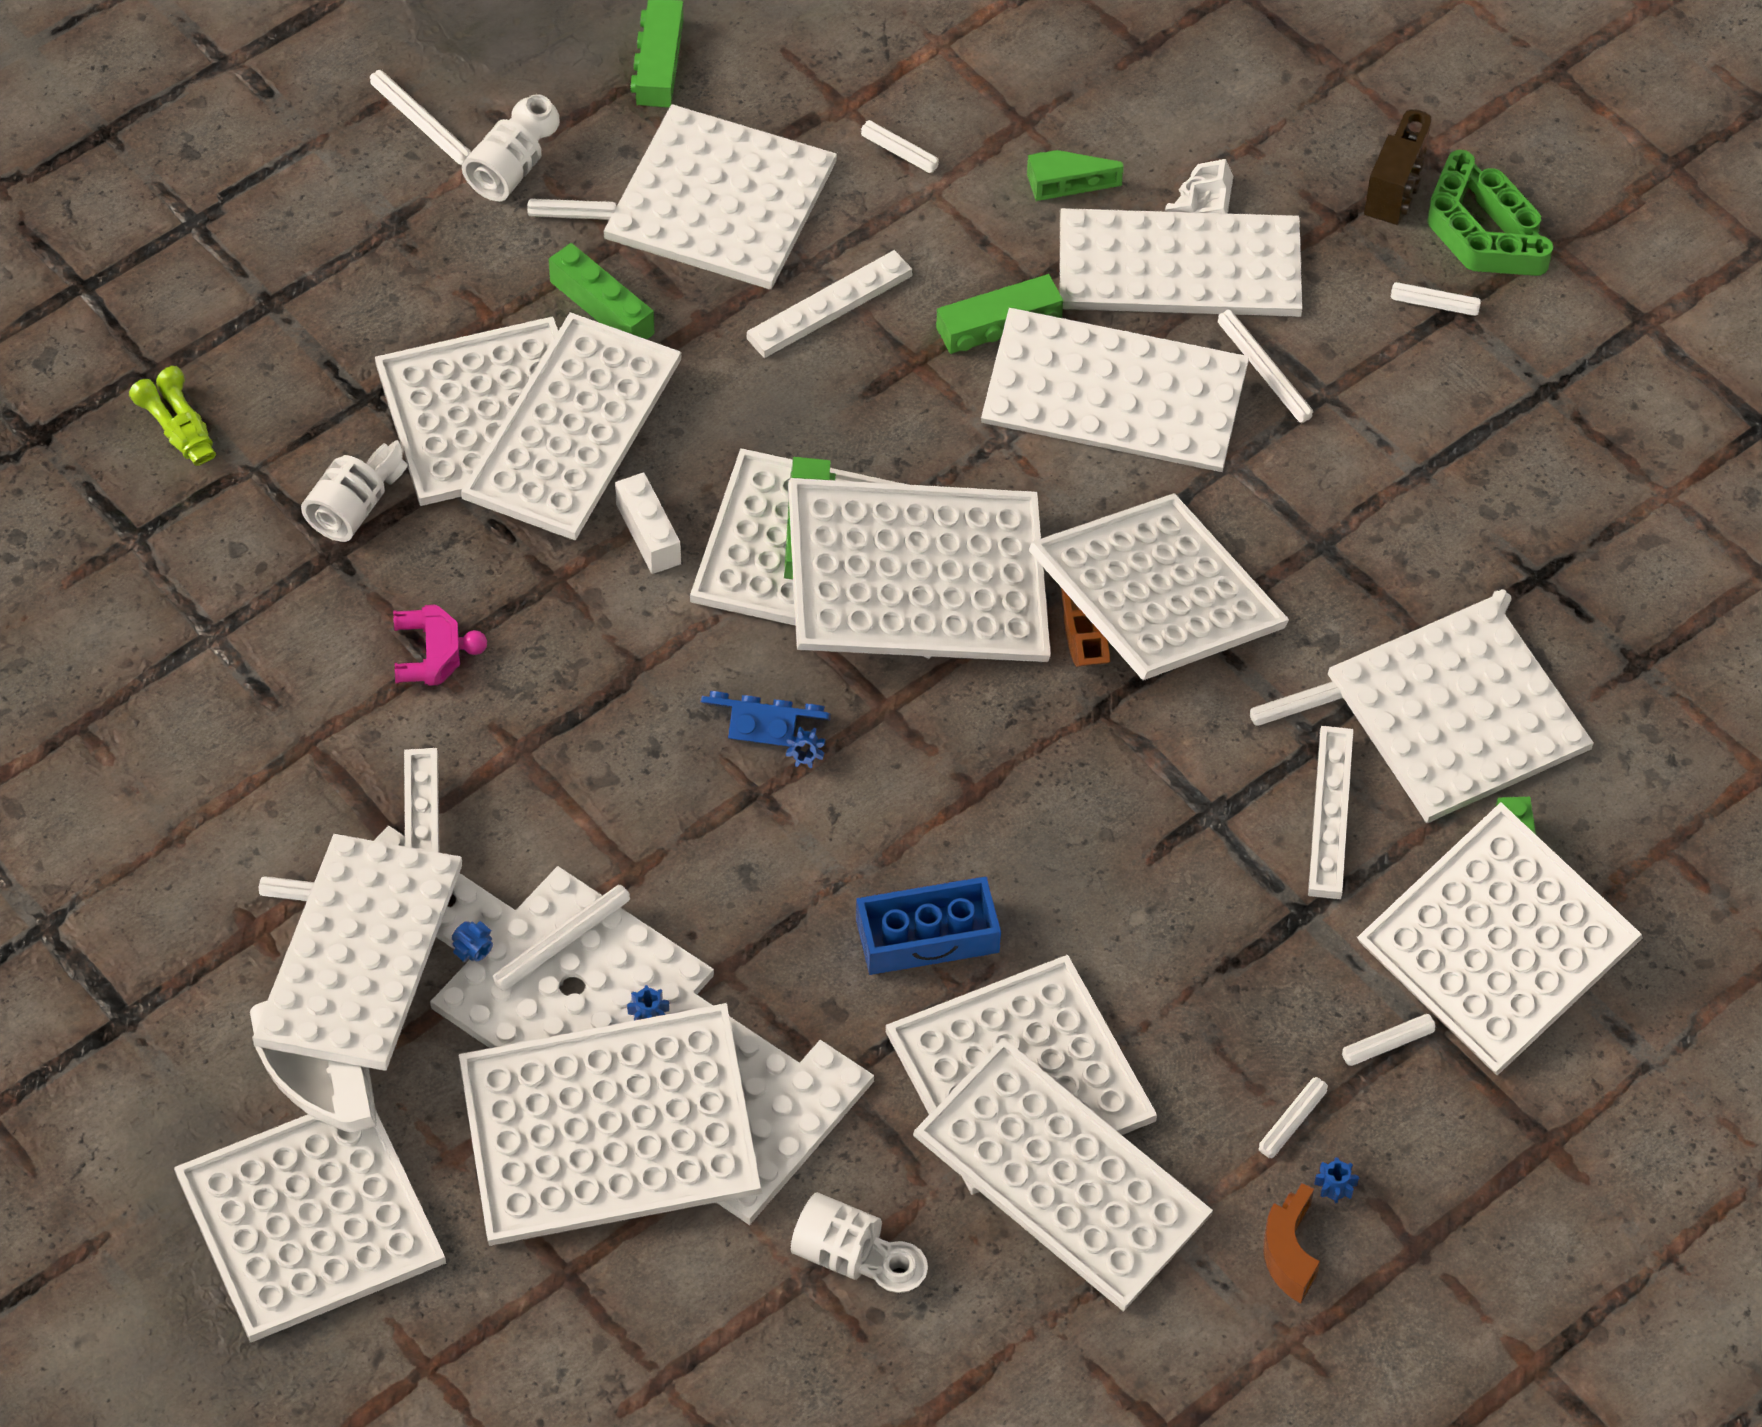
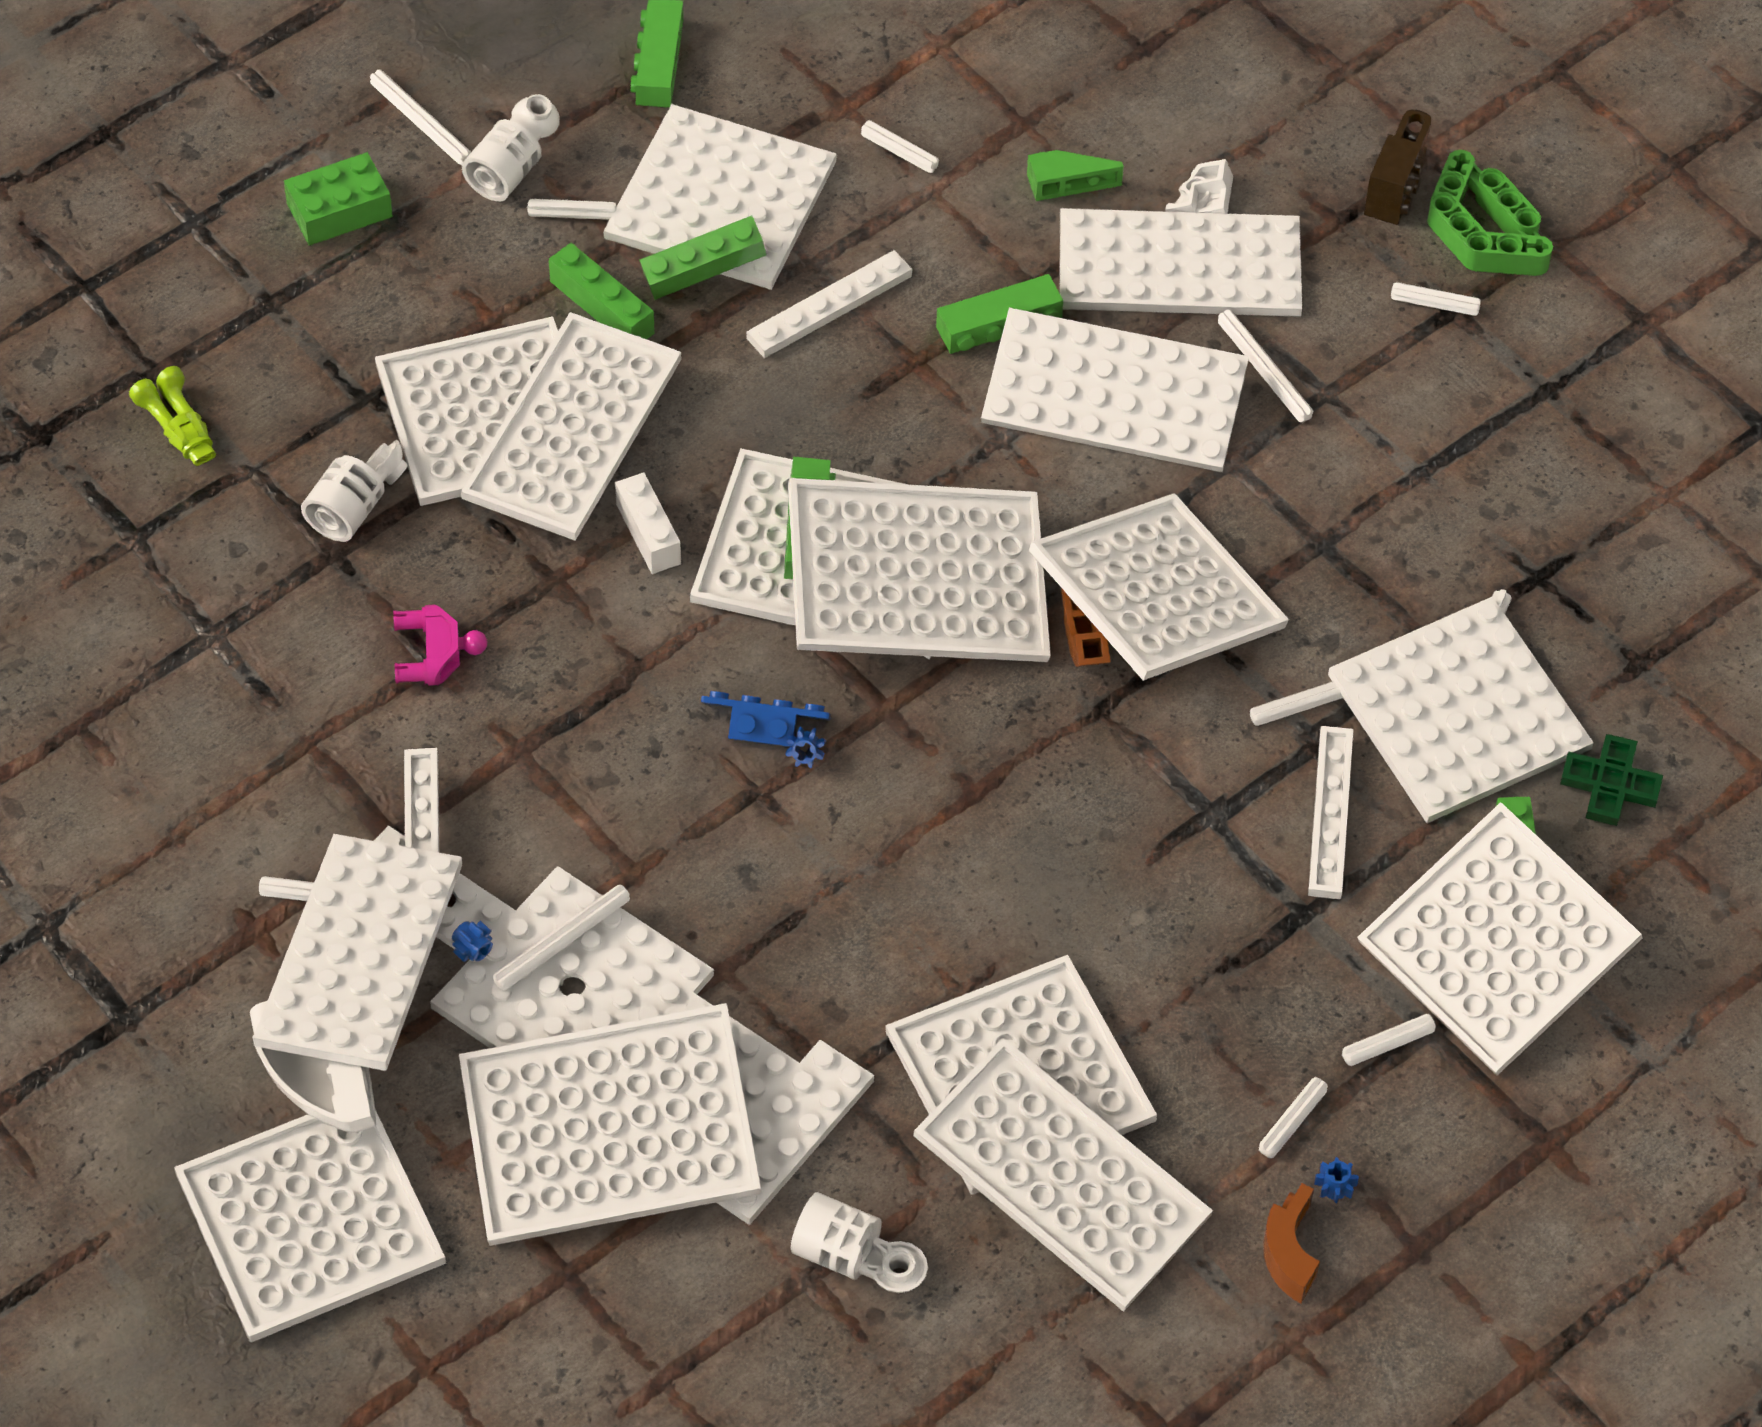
(338, 198): none -> bright green brick
(647, 998): blue gear -> none
(703, 257): none -> bright green brick
(928, 925): blue brick -> none
(1611, 779): none -> dark green plate

